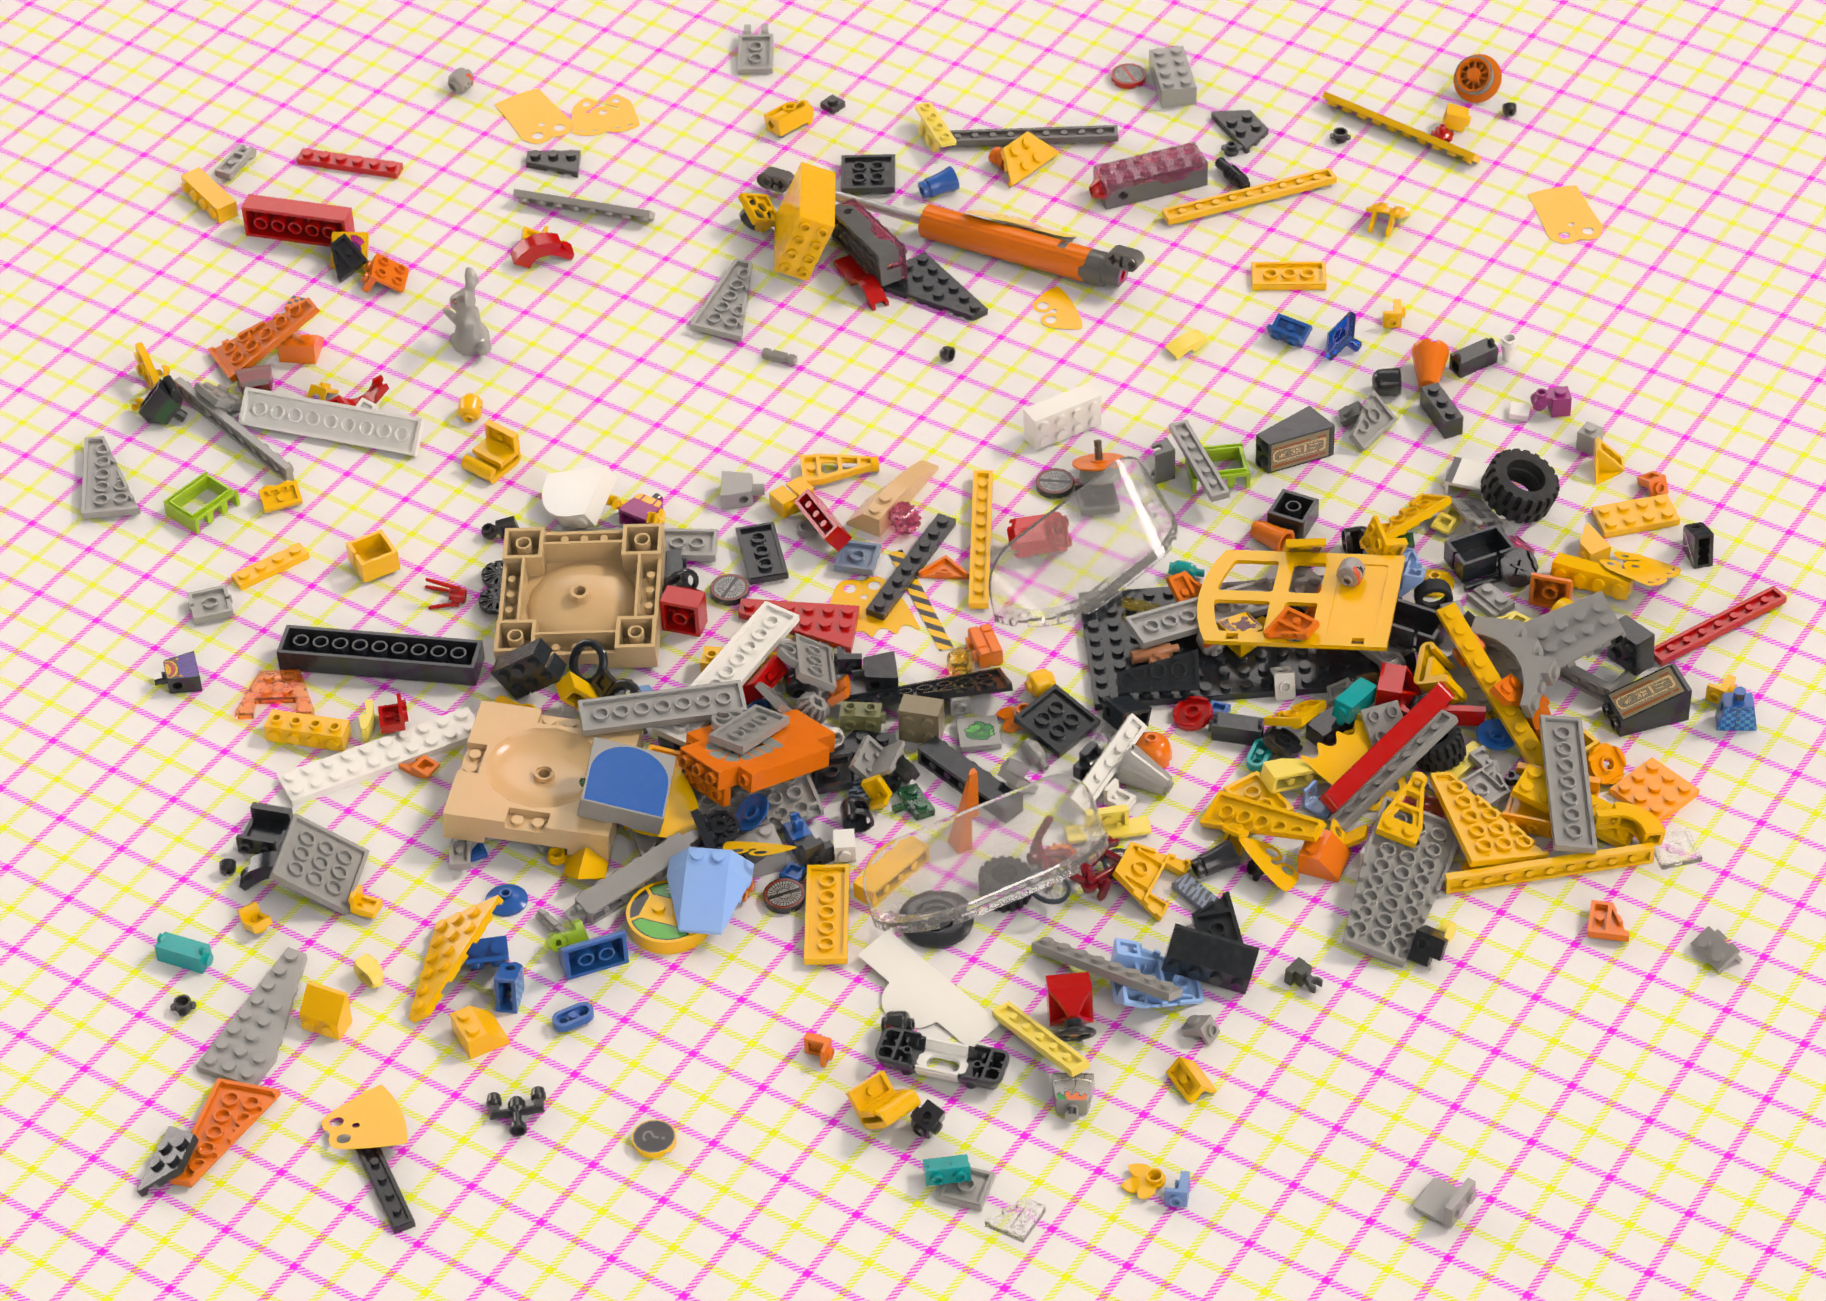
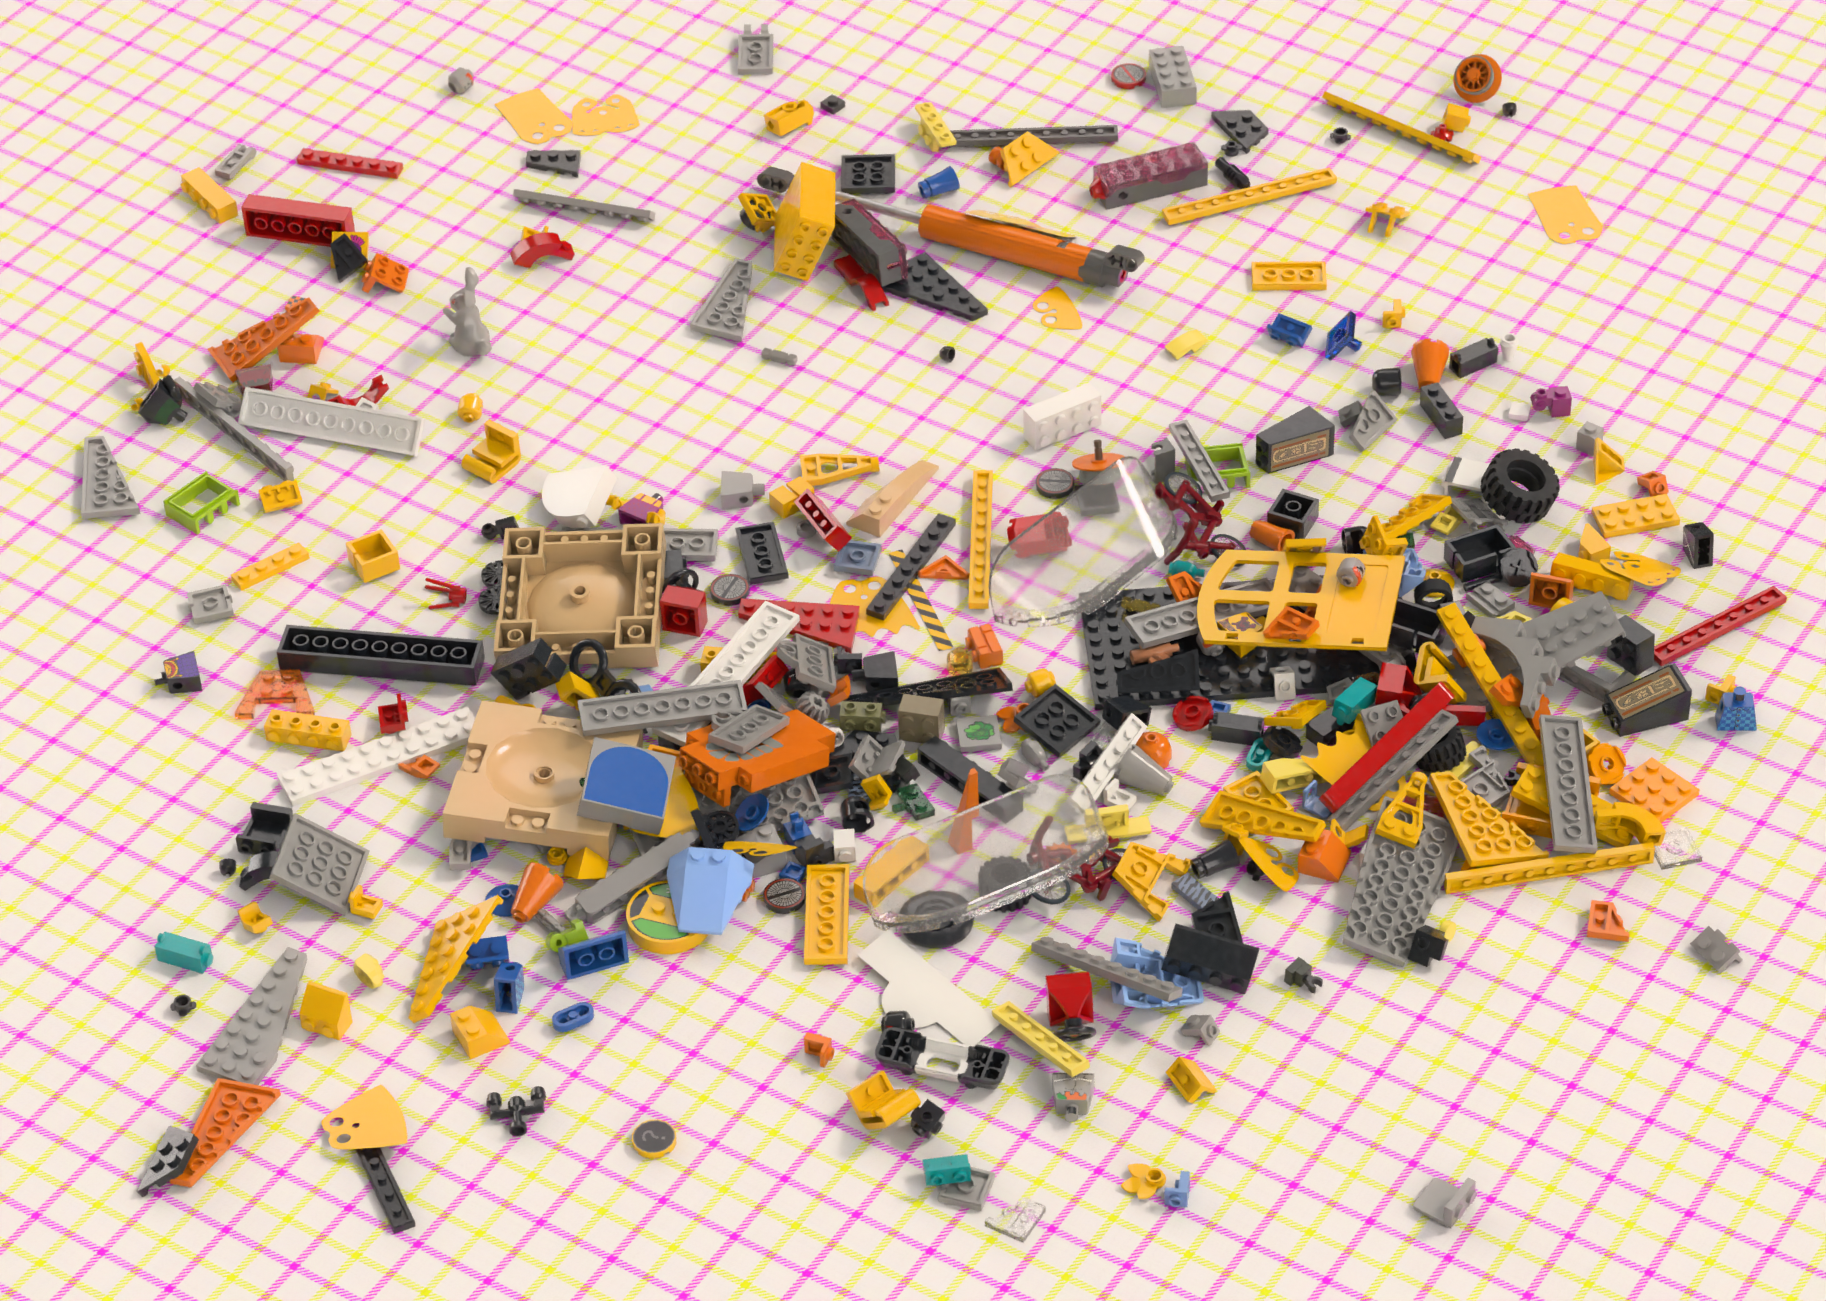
(367, 721): light yellow slope -> none
(534, 891): none -> orange cone
(904, 518): clear pink gear -> none
(1184, 490): none -> dark red piece

